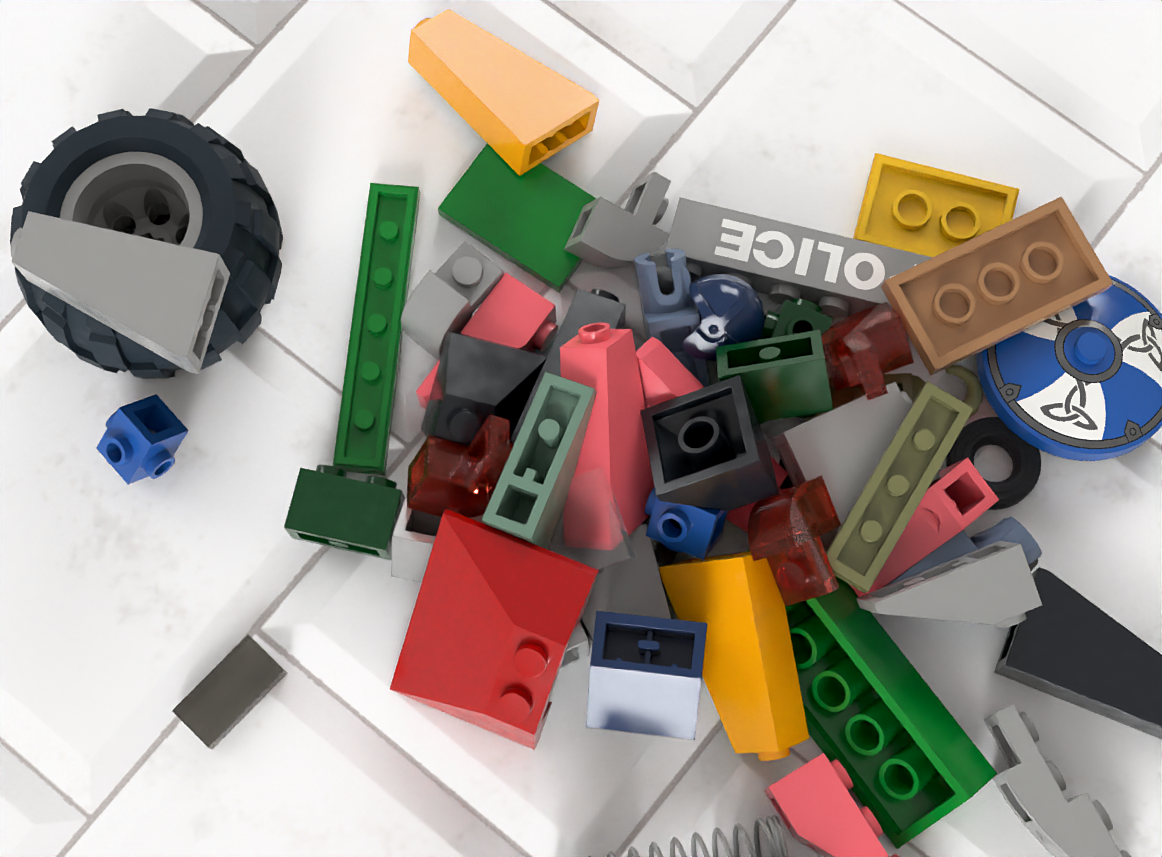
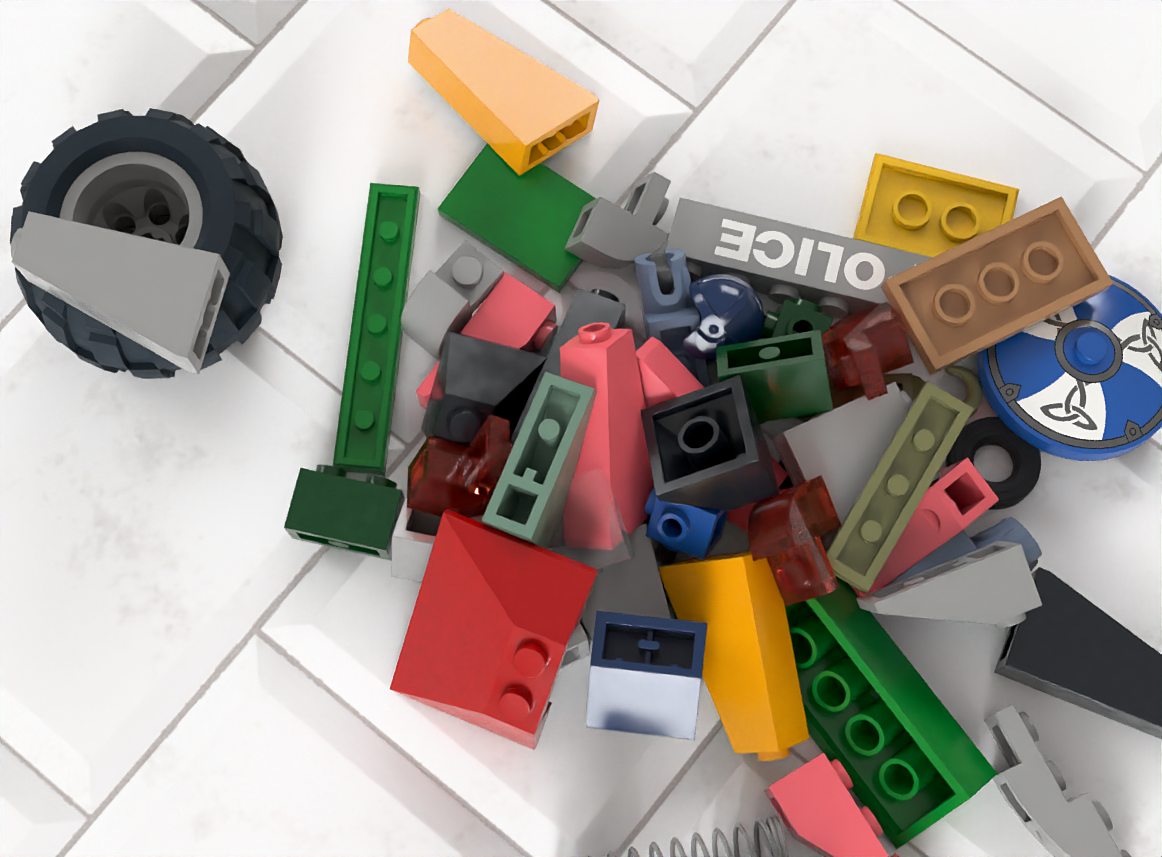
(142, 439): blue brick -> none
(229, 692): clear smoke tile -> none

